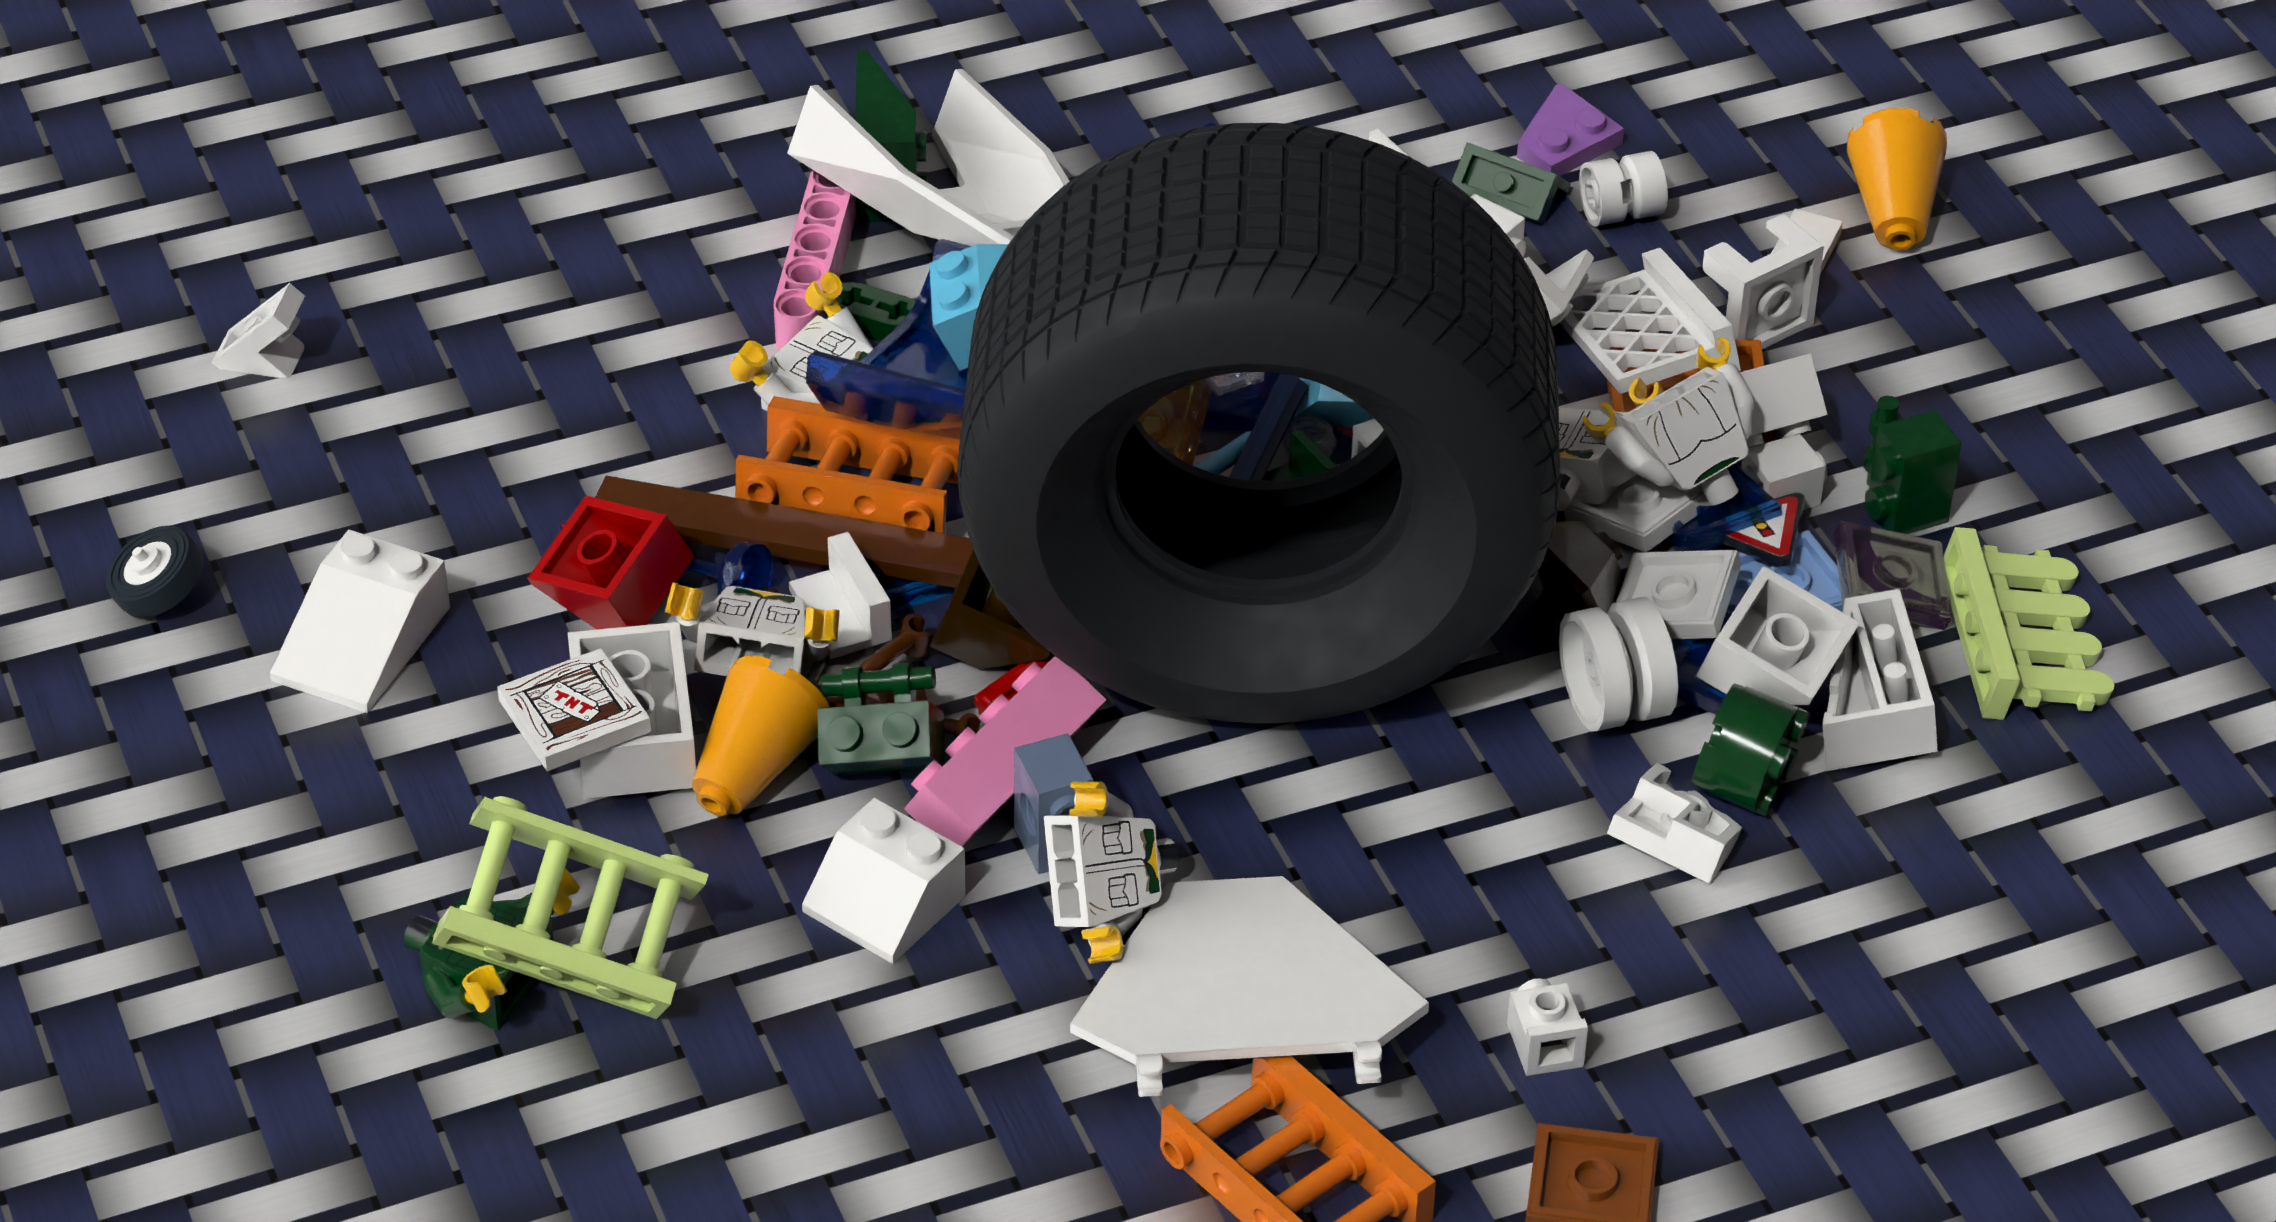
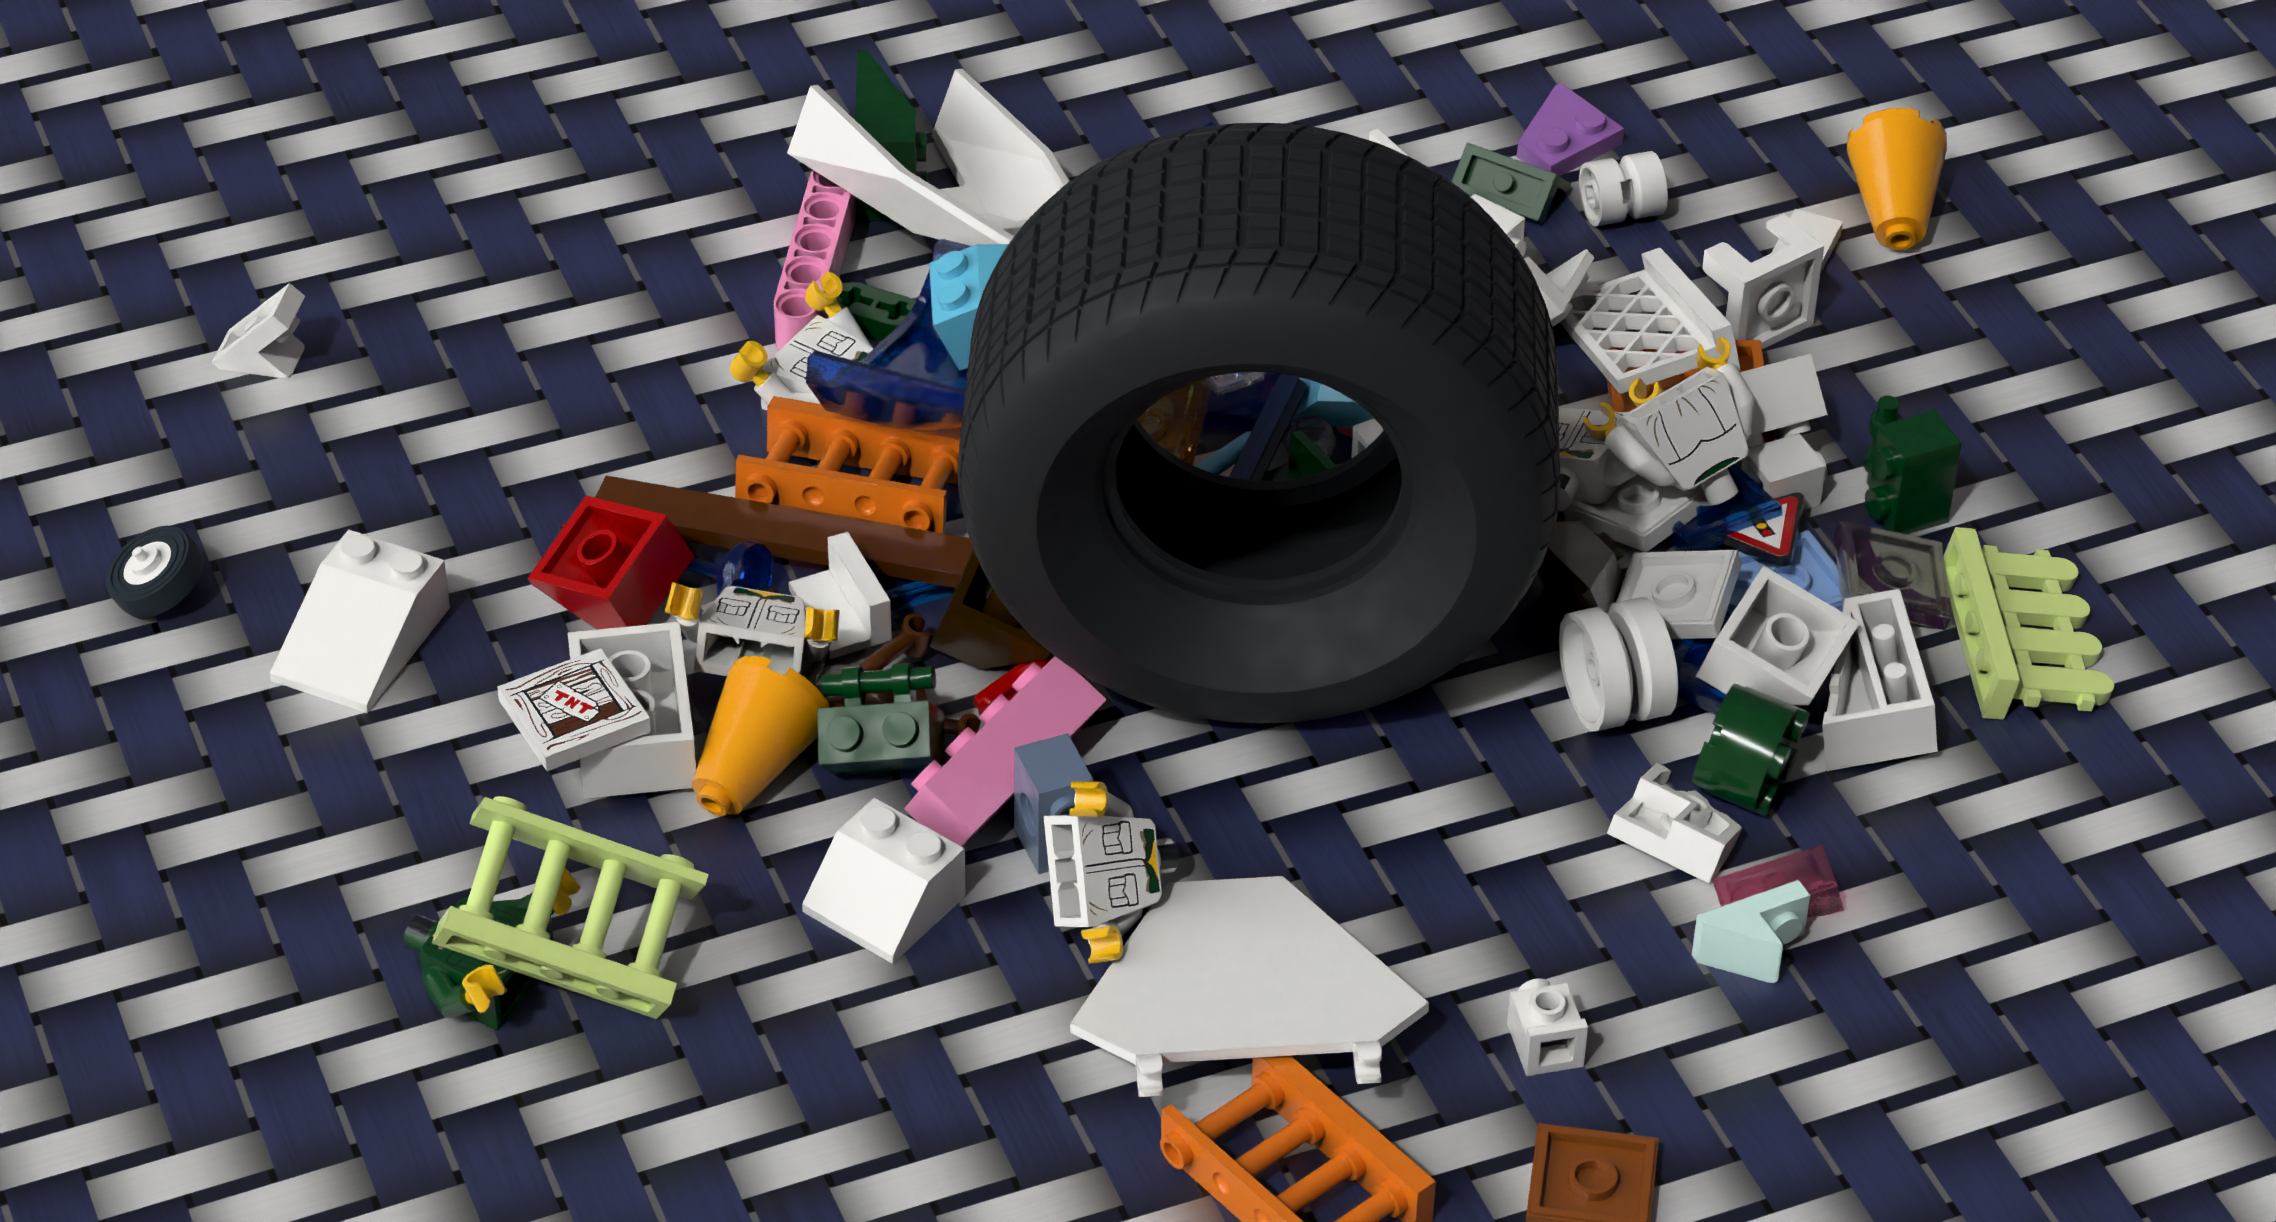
(1751, 932): none -> light aqua slope
(1807, 866): none -> clear pink slope

